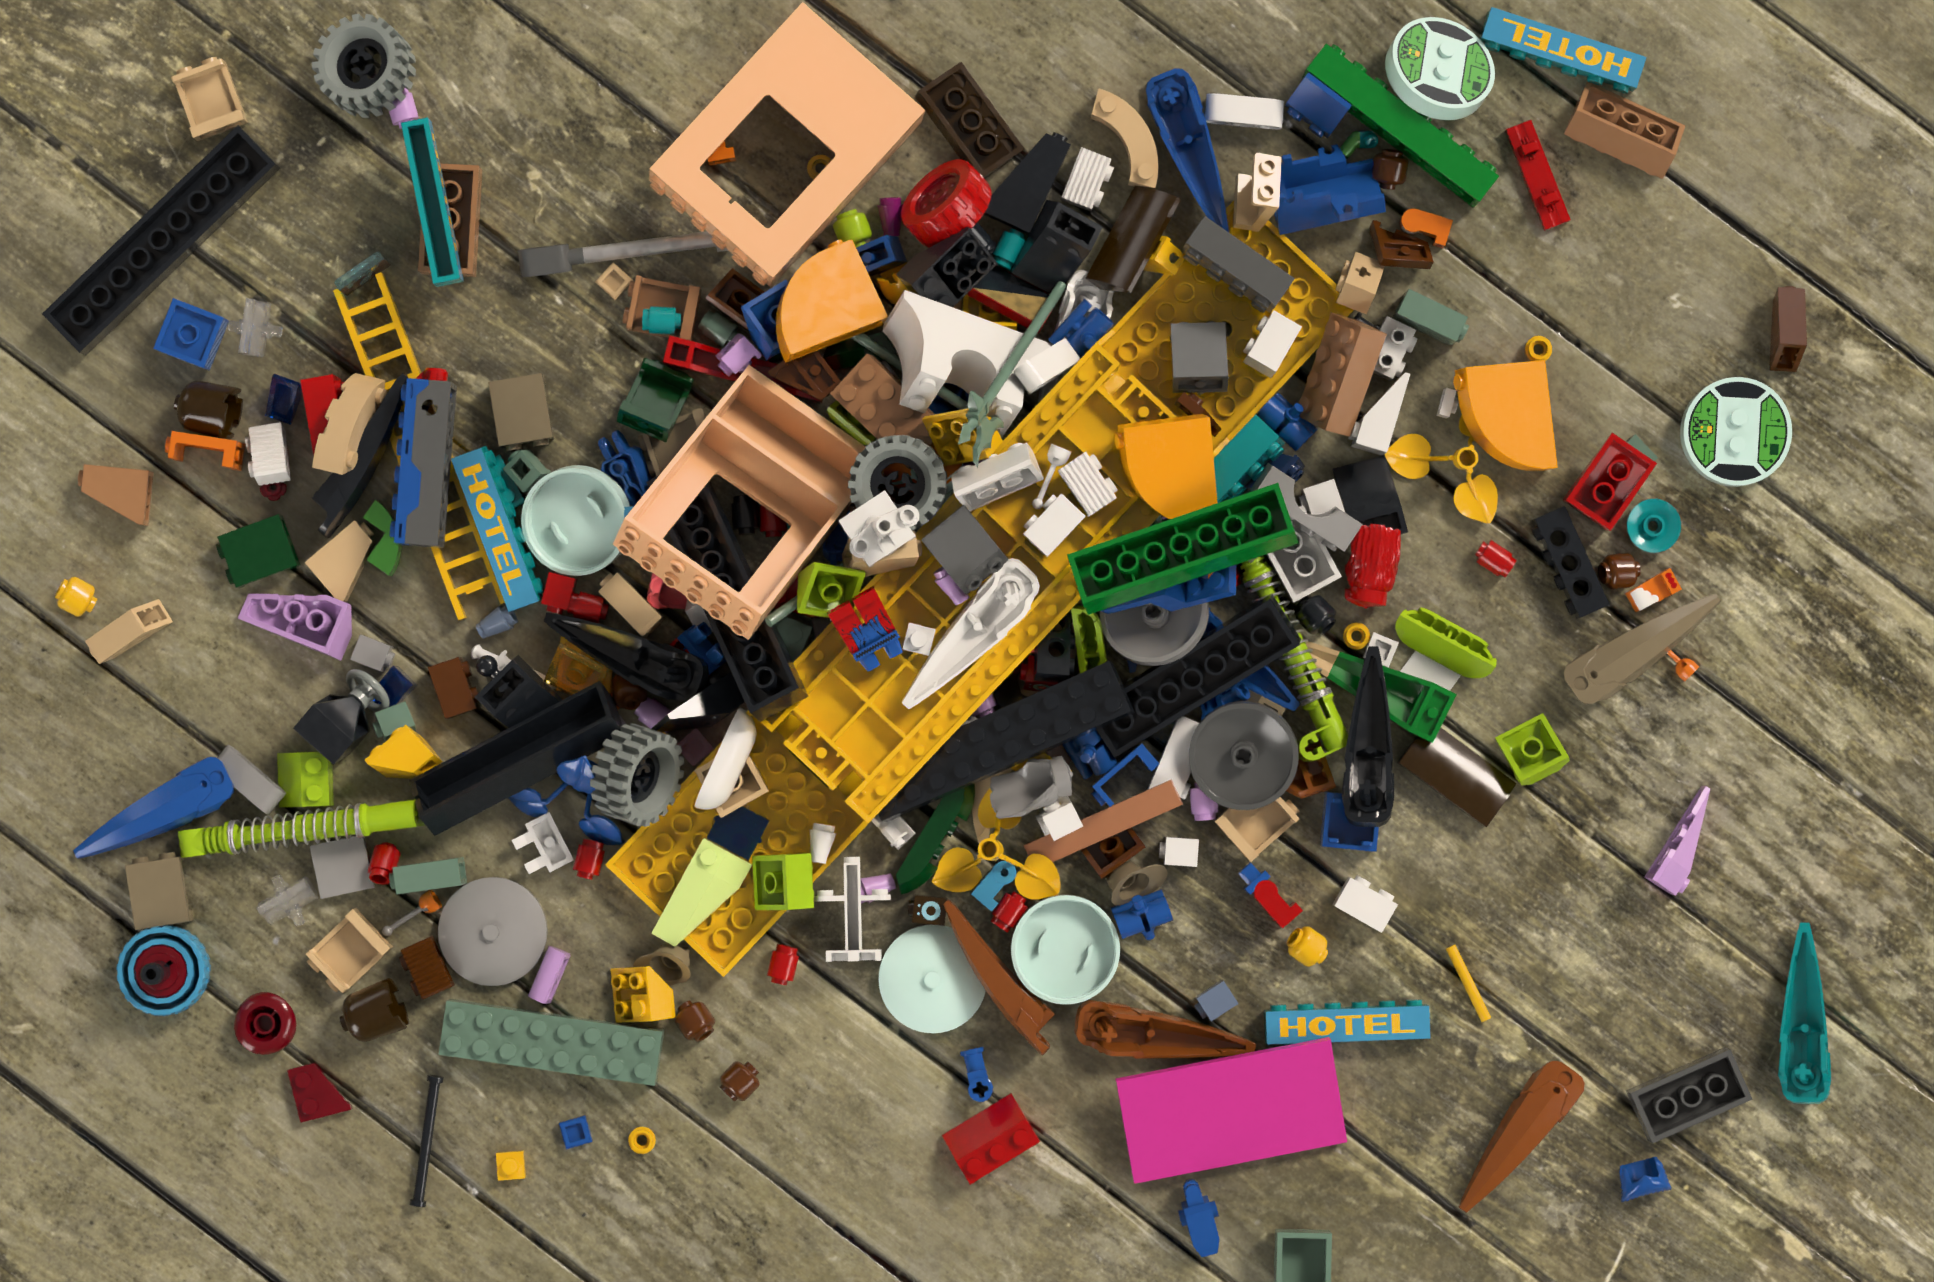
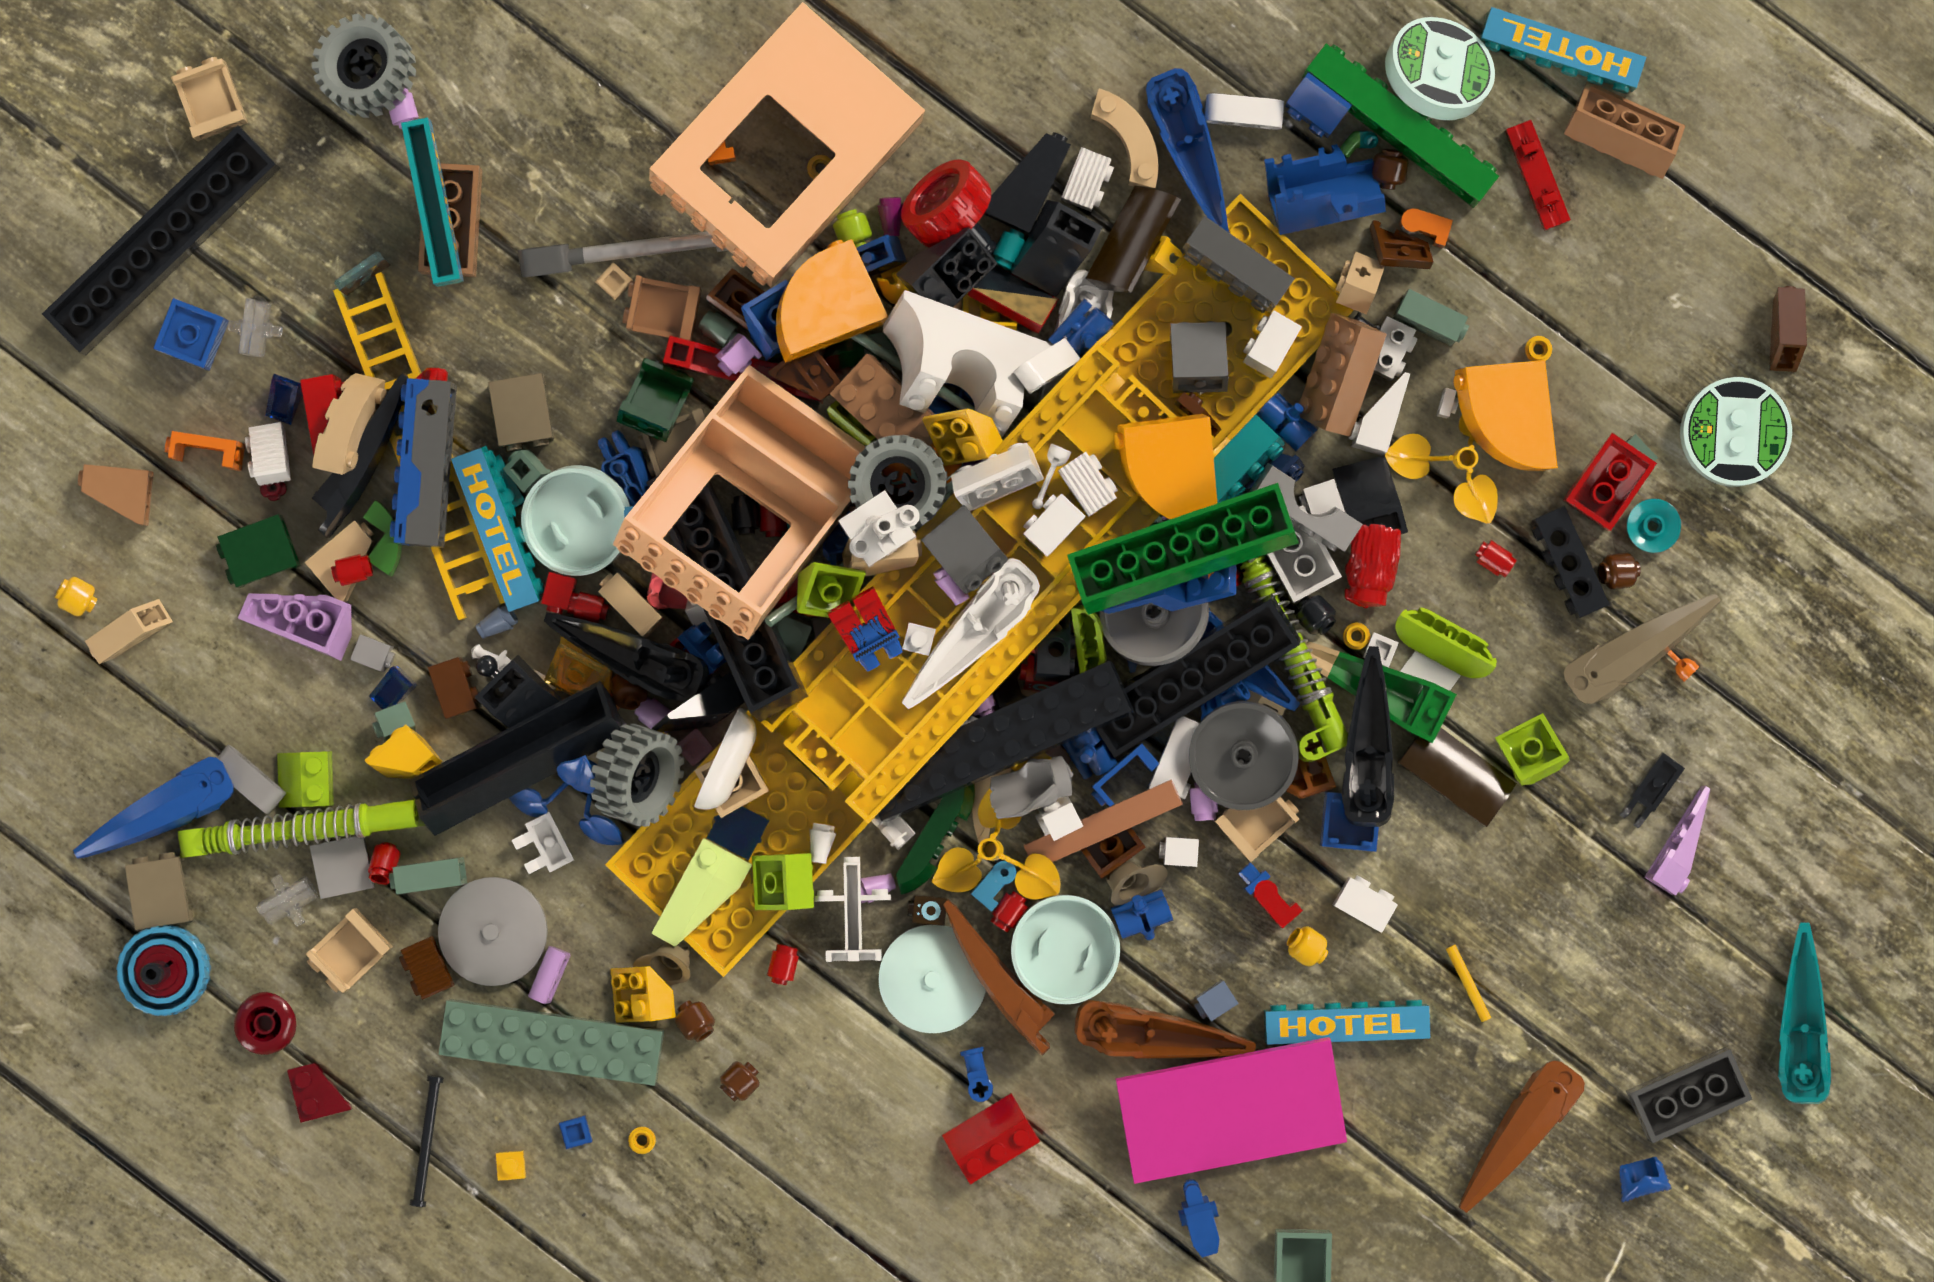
(209, 408): dark brown cylinder -> none
(339, 721): black piece -> none
(352, 569): none -> red brick
(374, 1012): dark brown cylinder -> none
(428, 903): hinge -> none
(589, 859): red brick -> none
(661, 320): teal brick -> none
(969, 120): dark brown slope -> none
(979, 406): sand green piece -> none
(1257, 195): tan panel -> none
(1653, 590): orange leg -> none
(1653, 787): none -> black hinge

